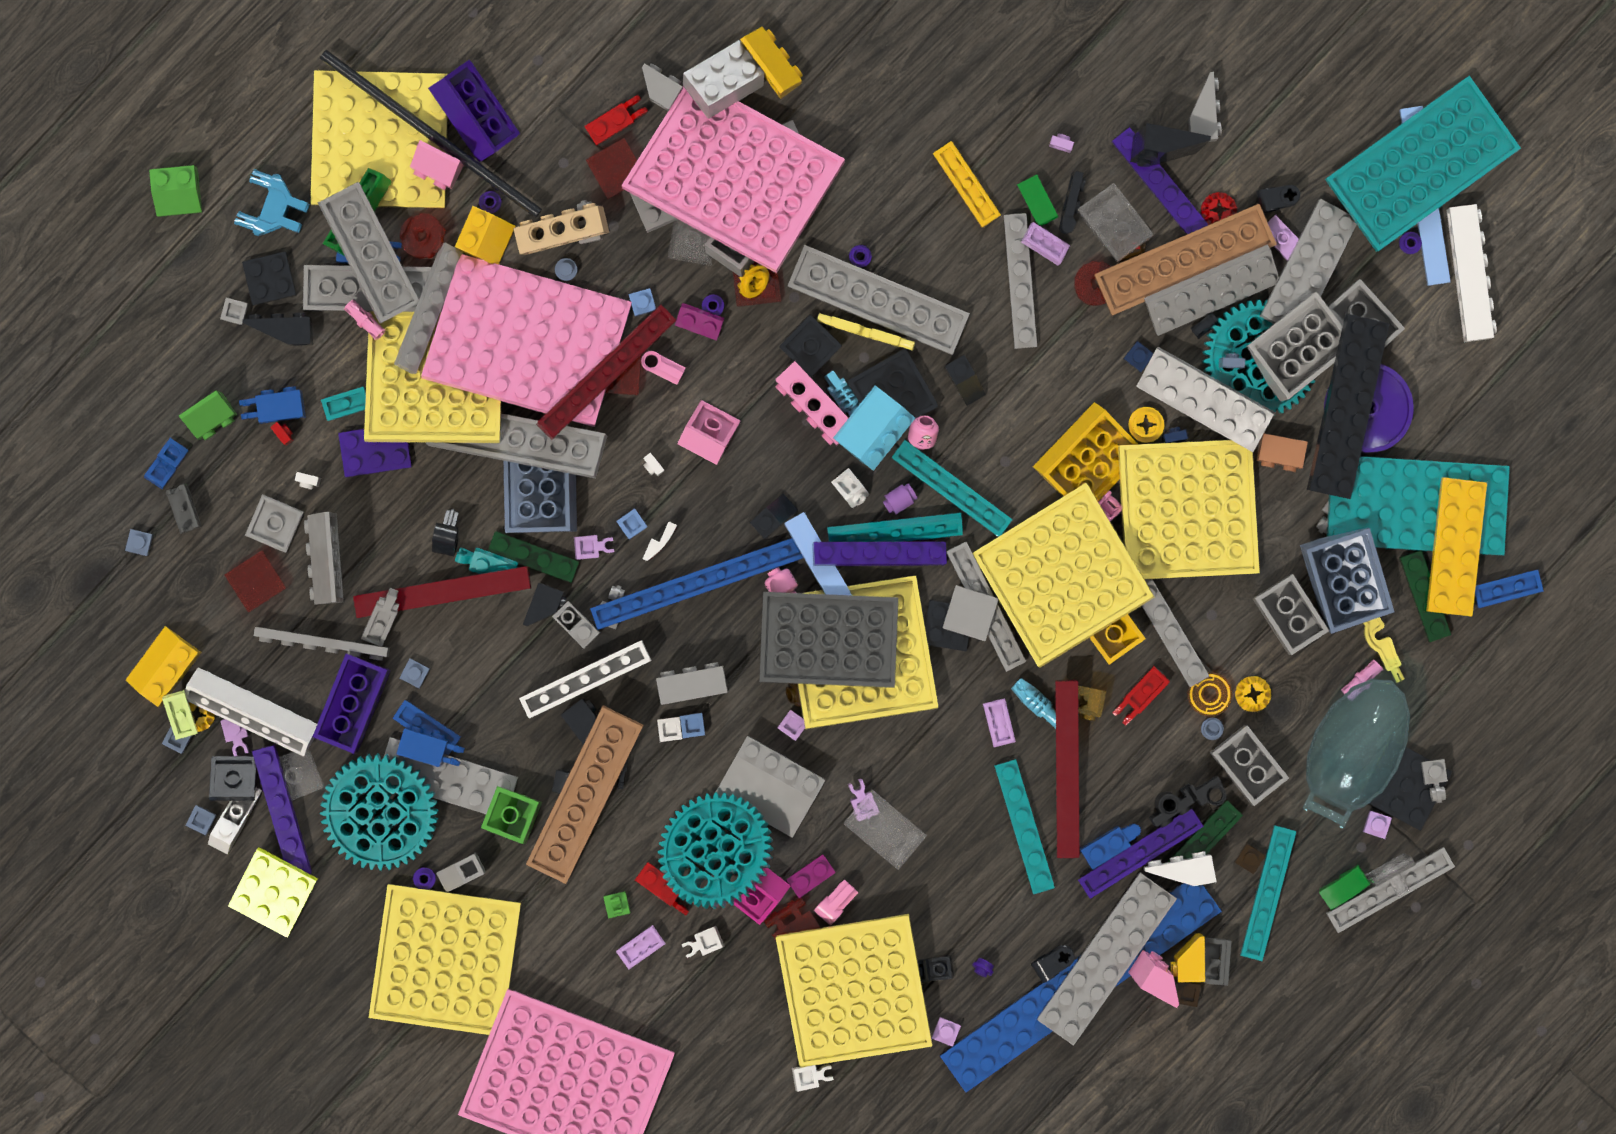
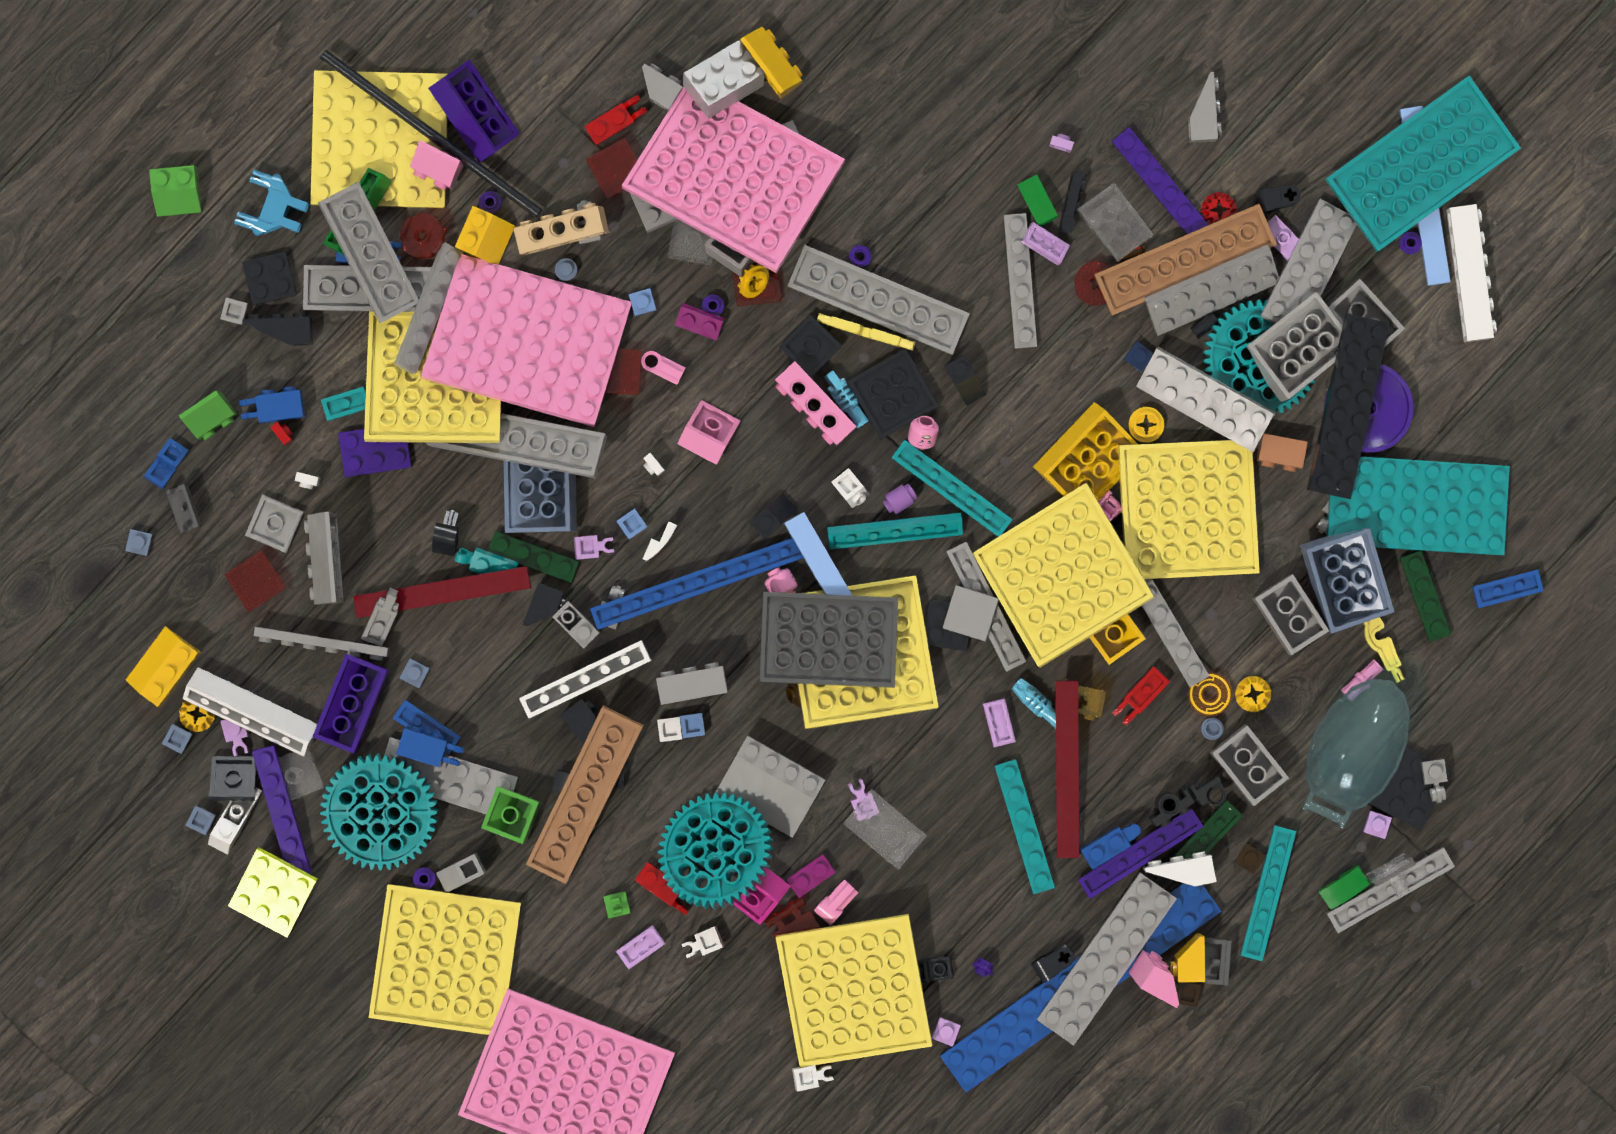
(180, 715): yellowish green plate -> none
(364, 319): bright pink pin -> none
(606, 372): dark red tile -> none
(792, 725): lavender plate -> none
(874, 428): medium azure slope -> none
(879, 553): dark purple plate -> none
(966, 184): yellow tile -> none
(1162, 144): black slope -> none
(1175, 435): dark blue plate -> none
(1231, 361): sand blue plate -> none
(1456, 547): yellow plate -> none

